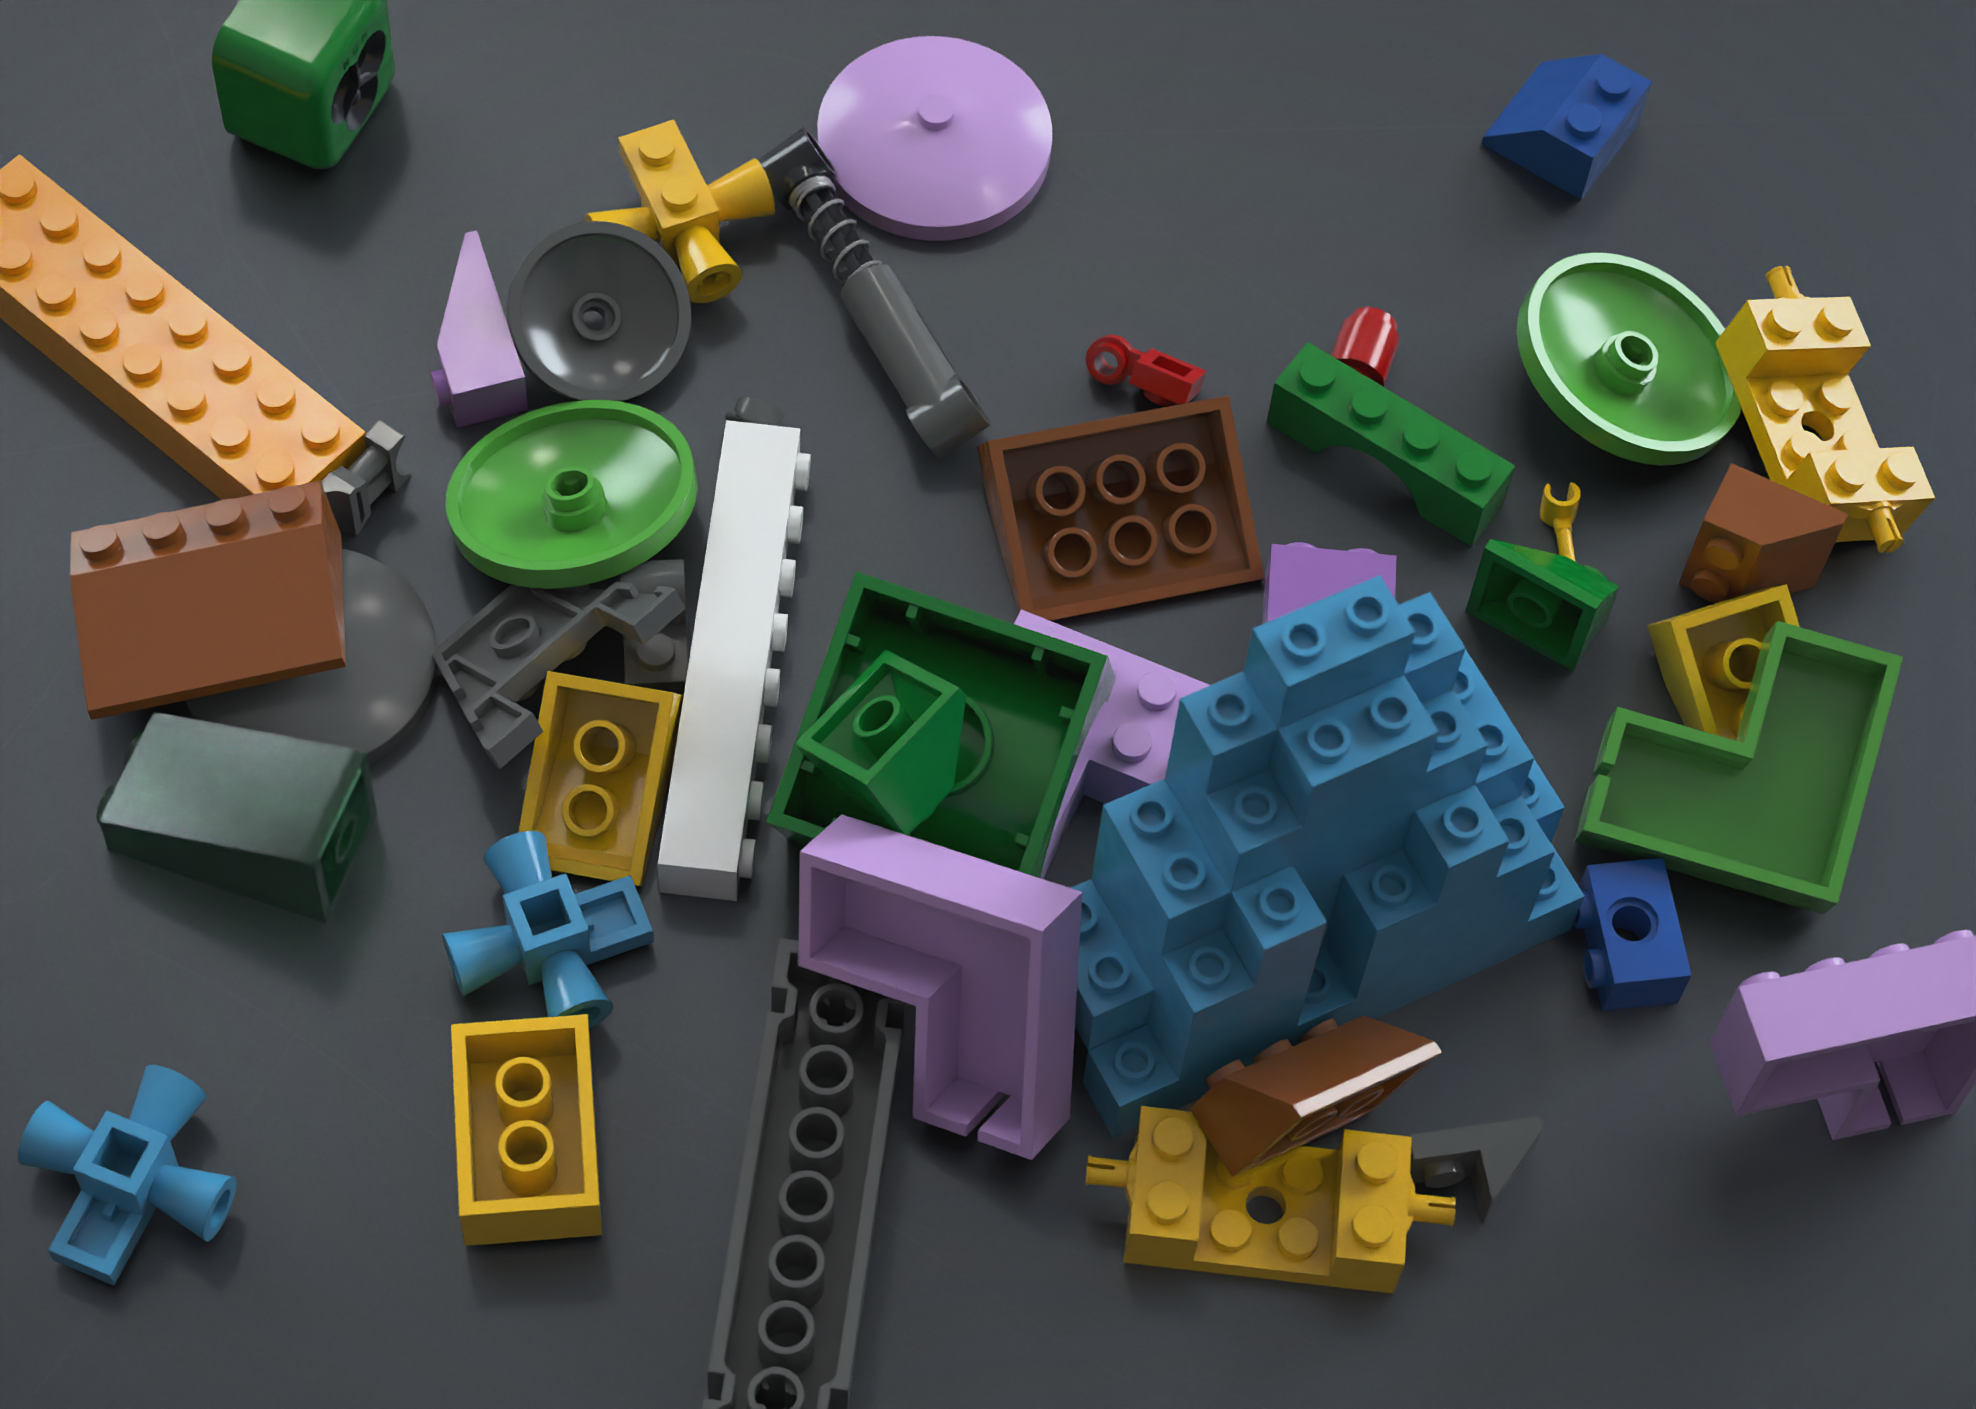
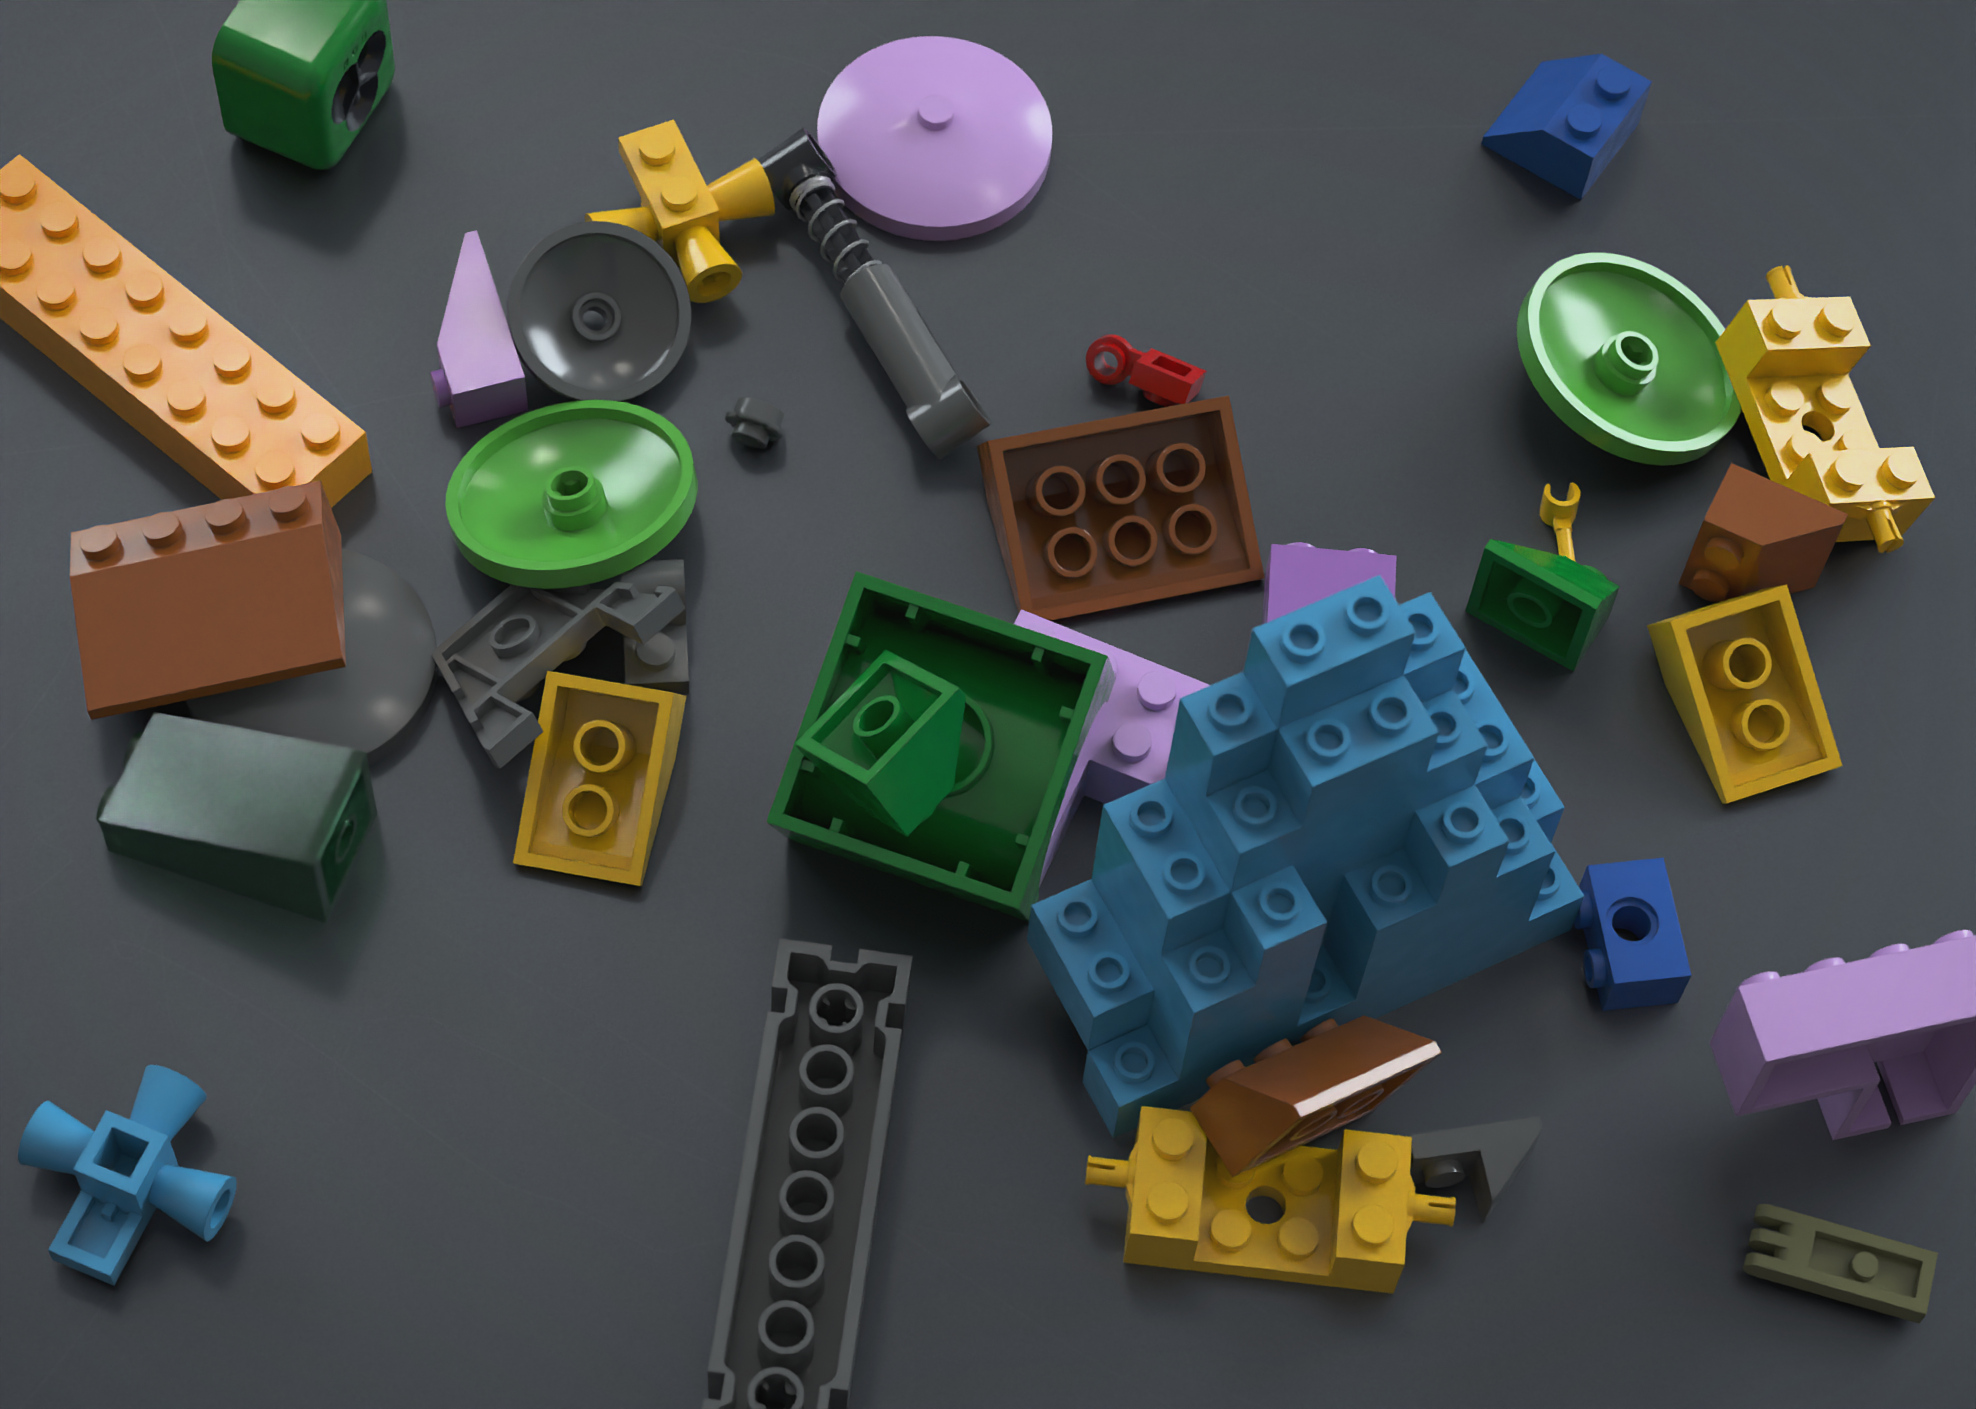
(356, 488): dark grey piece -> none
(525, 1130): yellow brick -> none
(549, 930): dark azure brick -> none
(731, 661): white brick -> none
(978, 956): lavender piece -> none
(1368, 343): red brick -> none
(1447, 473): green arch -> none
(1759, 810): bright green piece -> none
(1841, 1263): none -> olive hinge

